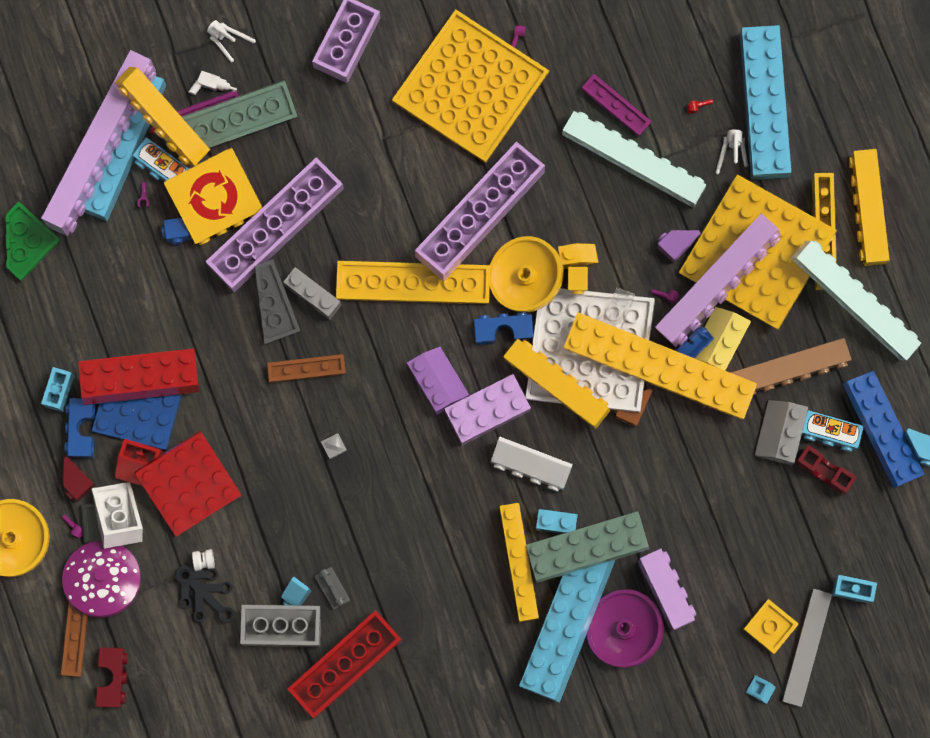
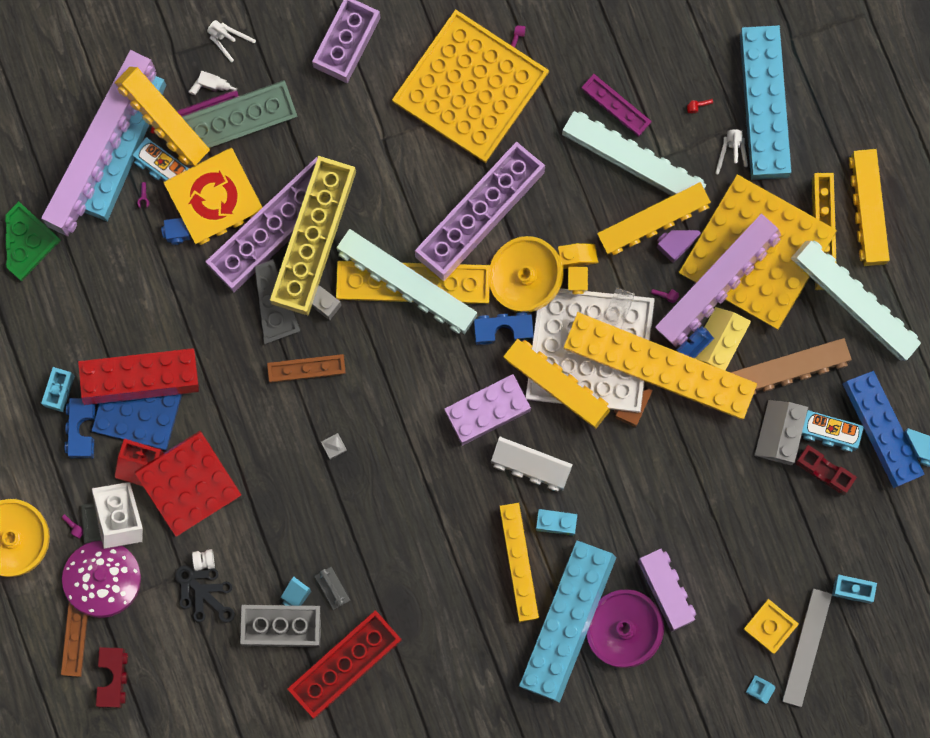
(75, 481): dark red slope -> none
(313, 235): none -> light yellow brick
(406, 281): none -> light aqua brick
(437, 379): medium lavender slope -> none
(587, 547): sand green plate -> none
(653, 218): none -> yellow brick

